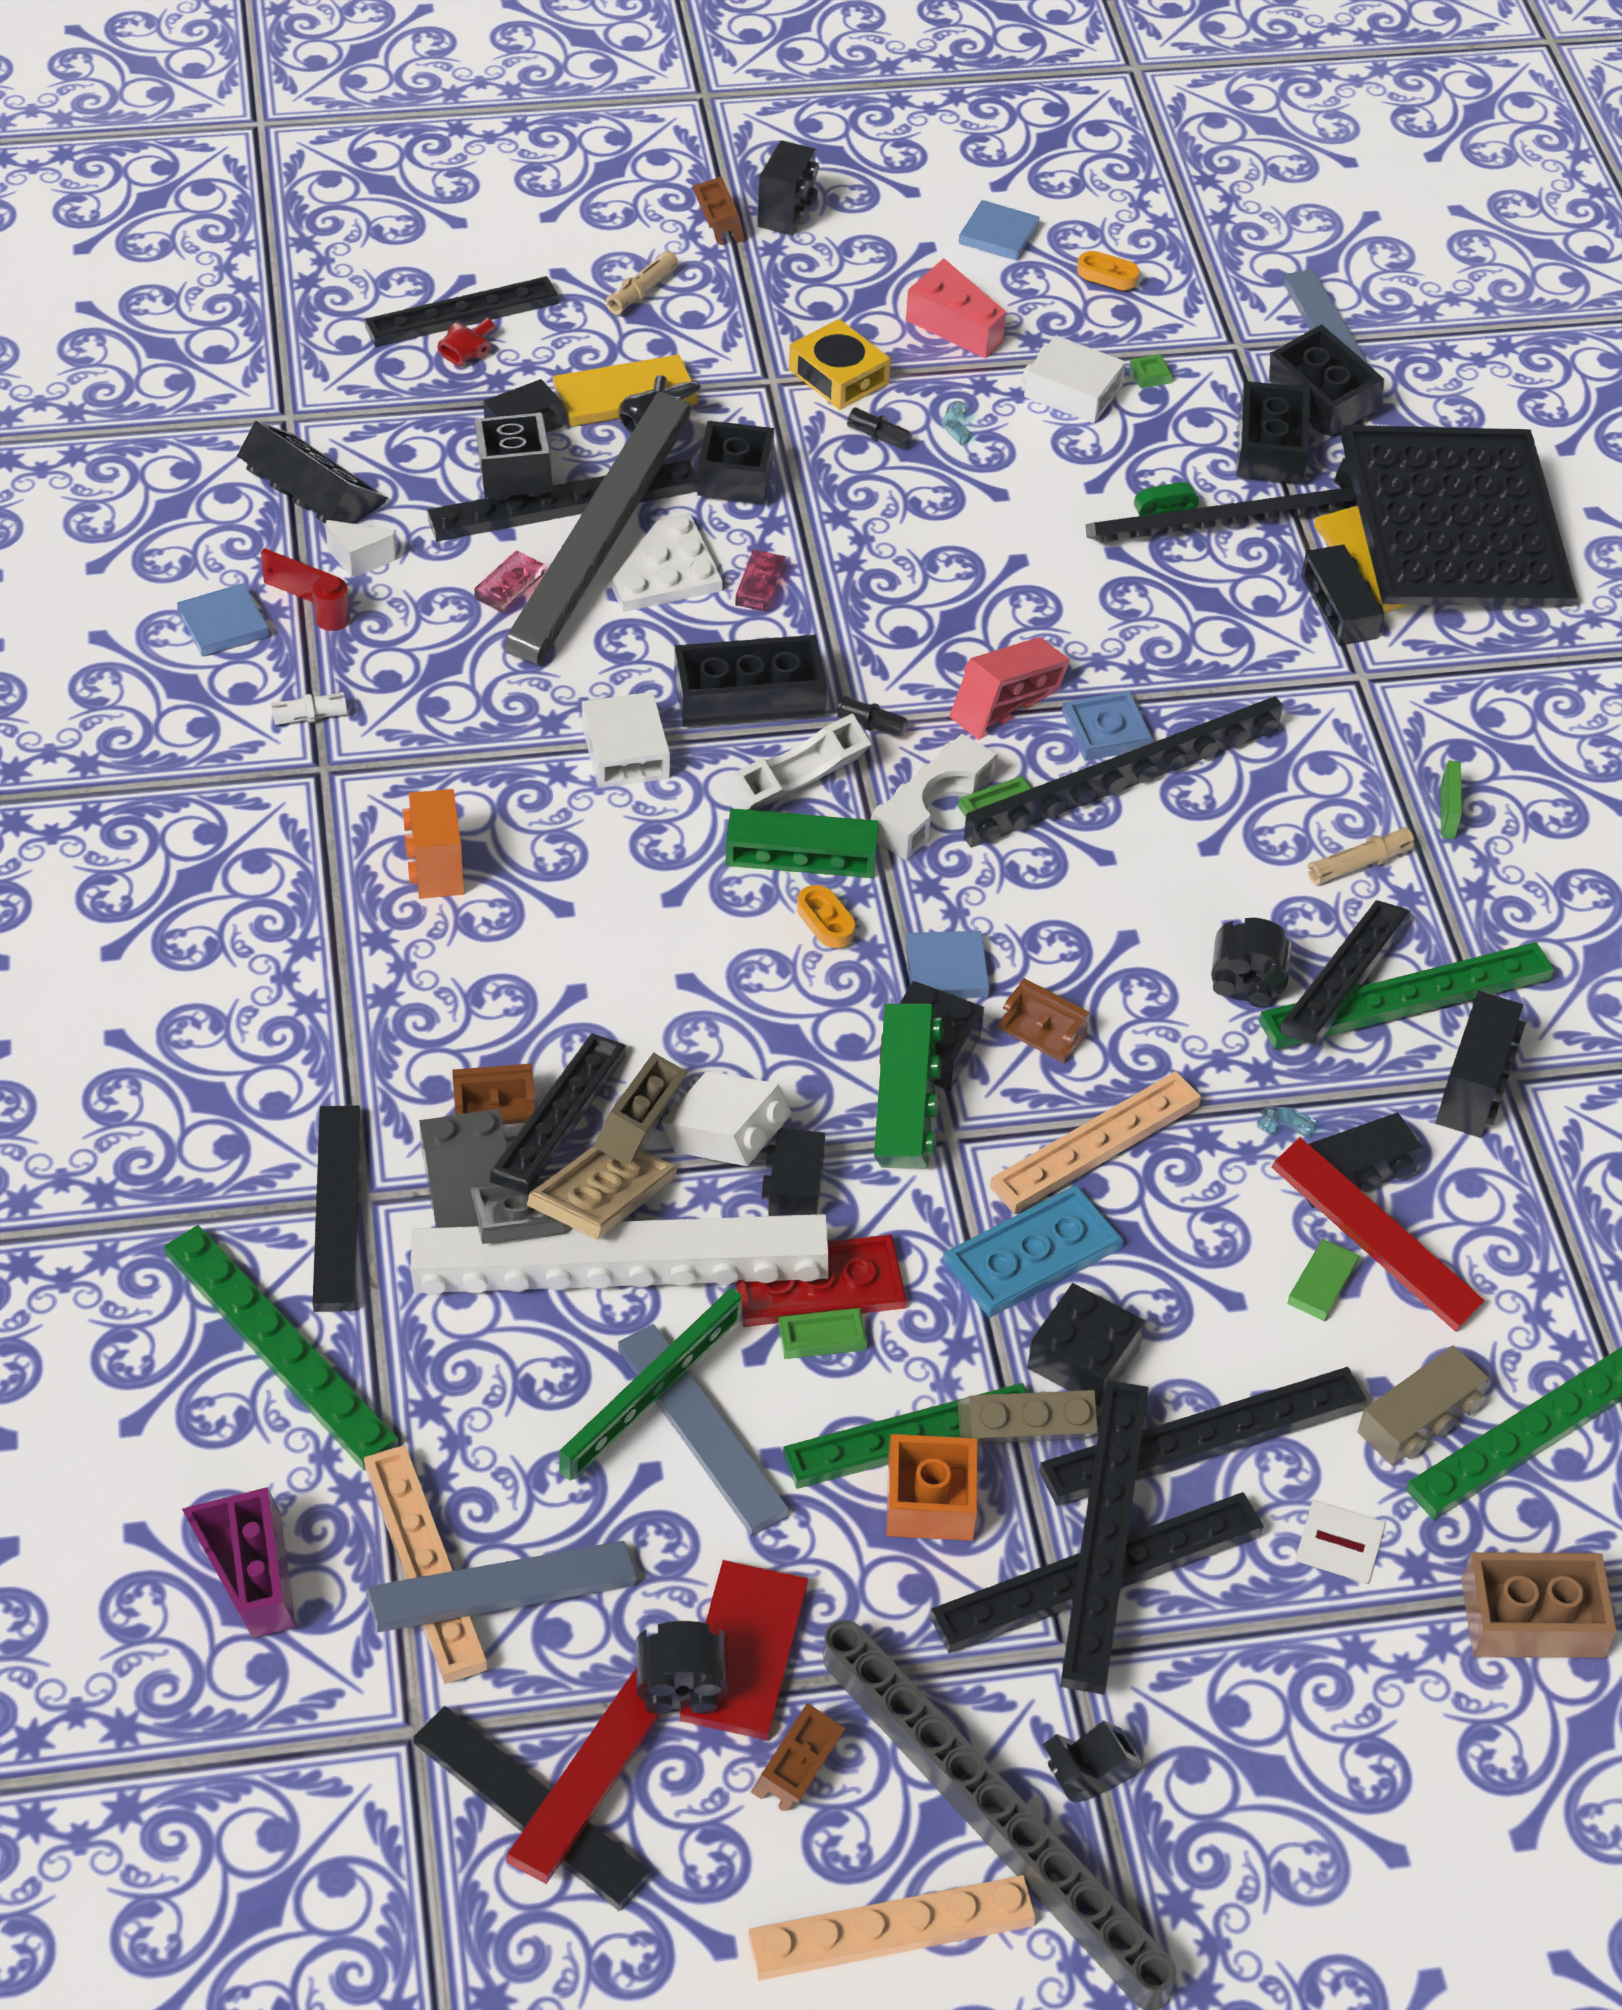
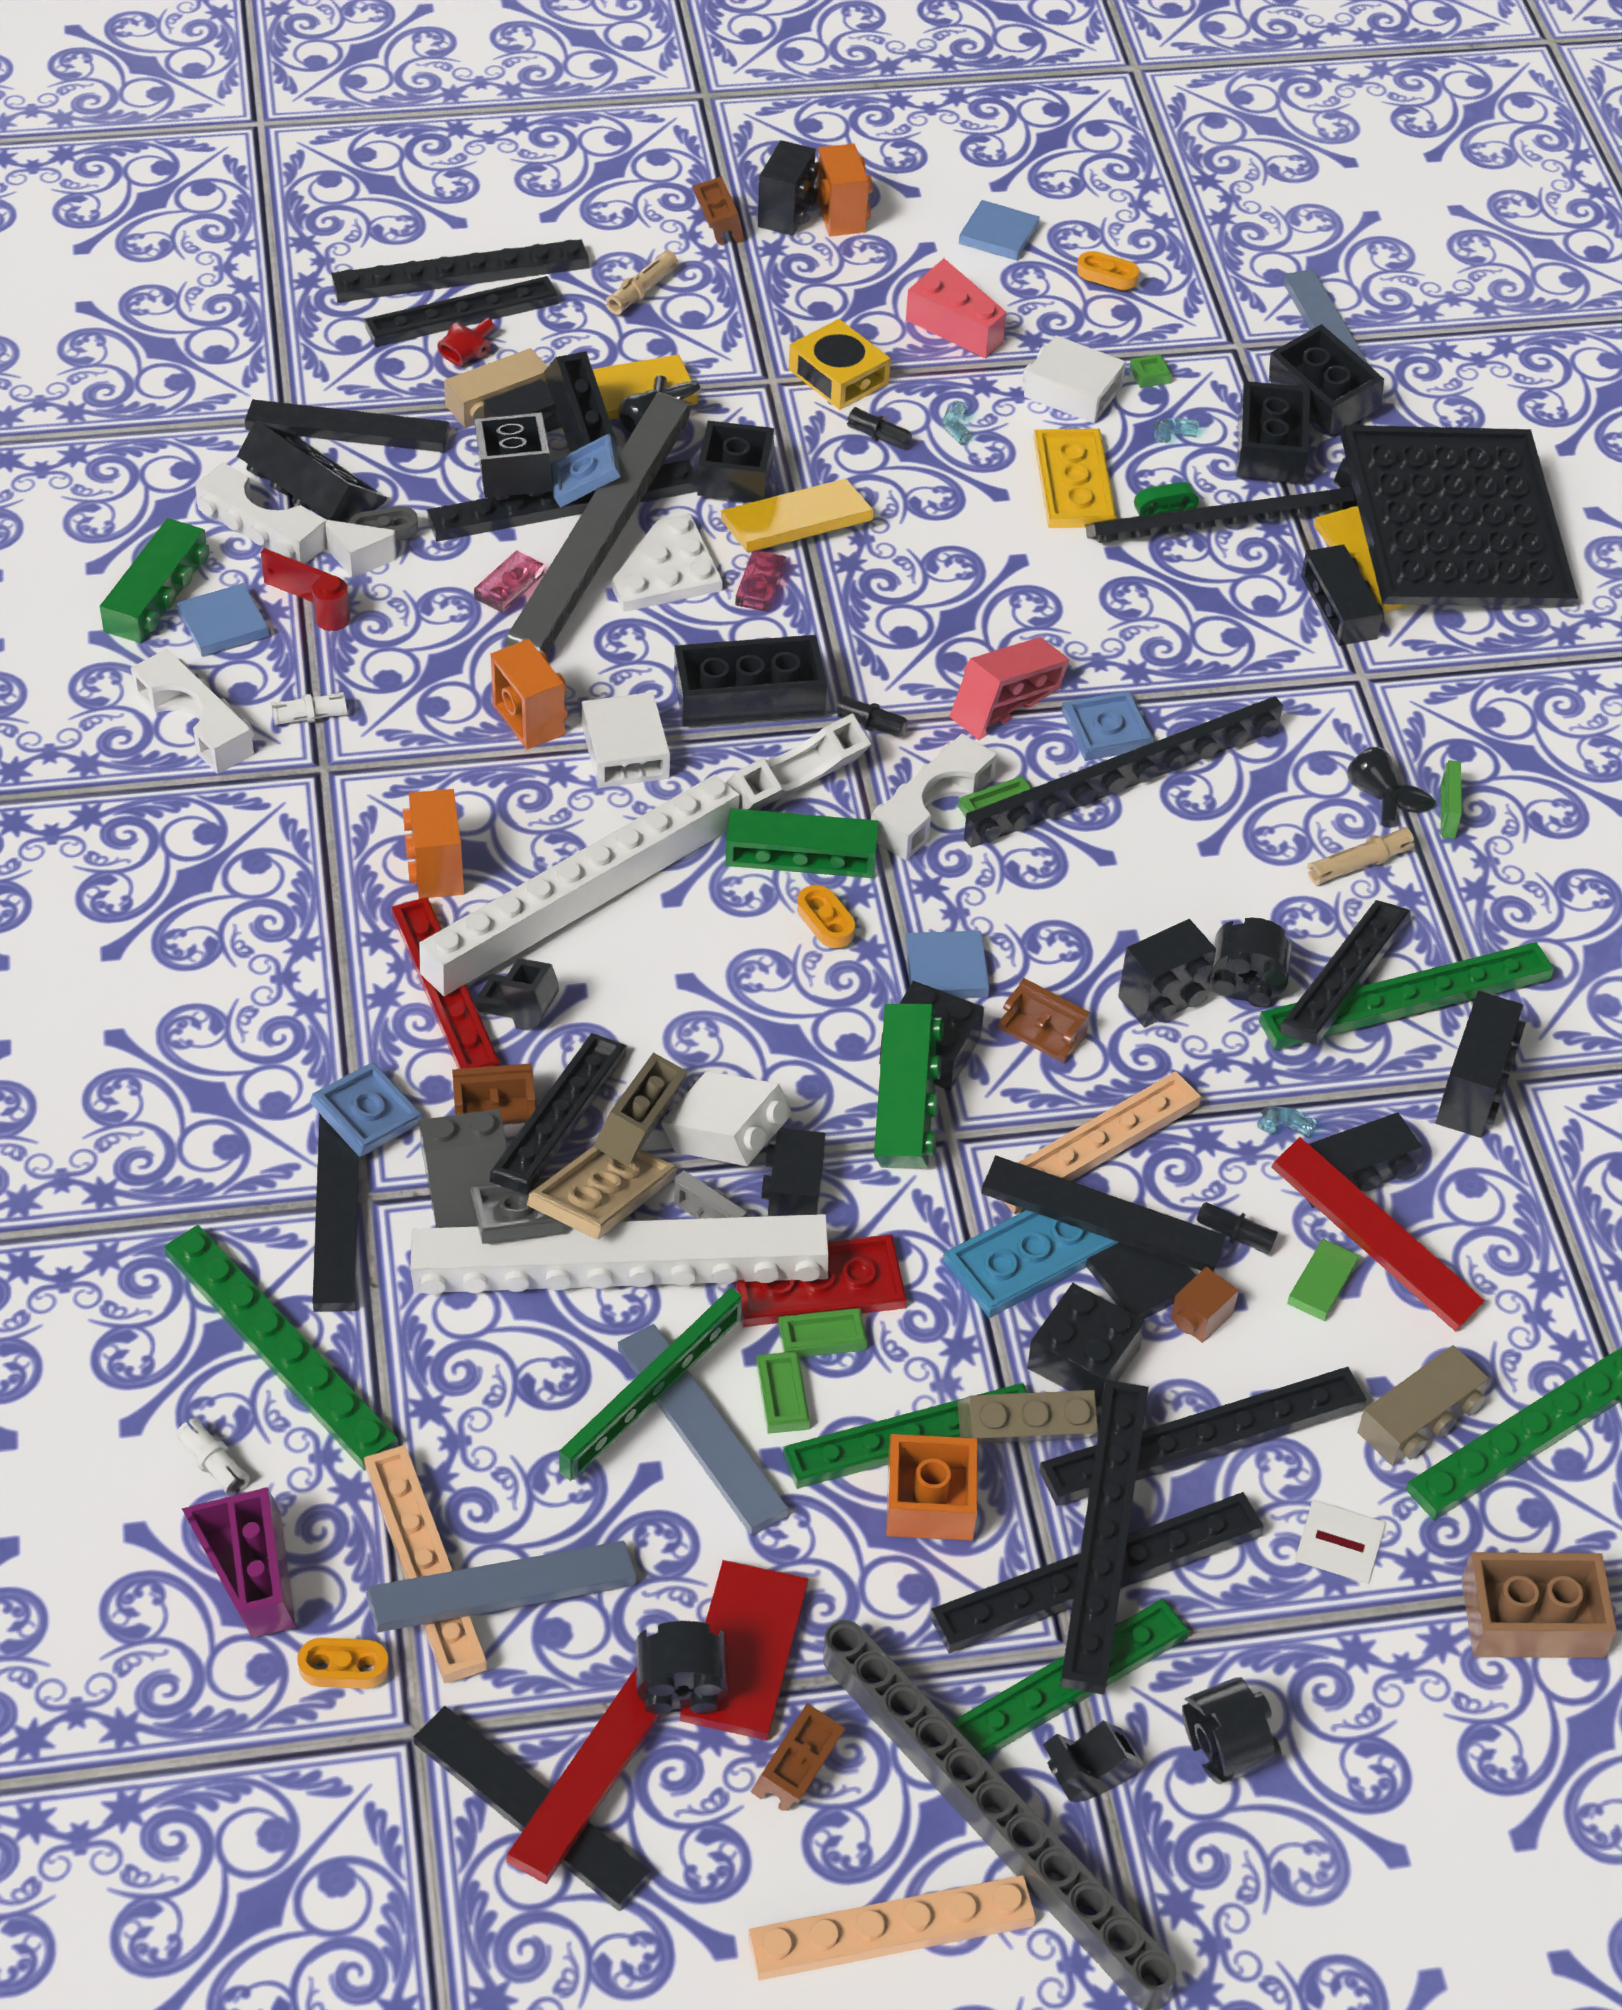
(154, 580): none -> green brick
(169, 685): none -> white arch
(212, 1456): none -> white pin
(290, 532): none -> white arch
(344, 1661): none -> light orange plate
(350, 425): none -> black tile
(366, 1109): none -> medium blue tile
(399, 518): none -> dark grey plate
(455, 1011): none -> red tile
(459, 270): none -> black plate
(467, 390): none -> tan brick
(521, 994): none -> black brick
(528, 693): none -> orange brick
(576, 885): none -> white brick
(577, 400): none -> black brick
(585, 470): none -> medium blue tile
(702, 1200): none -> light grey plate
(782, 1392): none -> bright green tile
(796, 515): none -> yellow tile
(843, 189): none -> orange brick
(1040, 1695): none -> green tile
(1073, 477): none -> yellow tile
(1103, 1214): none -> black tile
(1138, 1279): none -> black tile
(1167, 973): none -> black brick
(1176, 426): none -> clear light blue arm
(1204, 1304): none -> dark orange brick
(1230, 1729): none -> black brick
(1238, 1228): none -> black axle
(1375, 774): none -> black piece

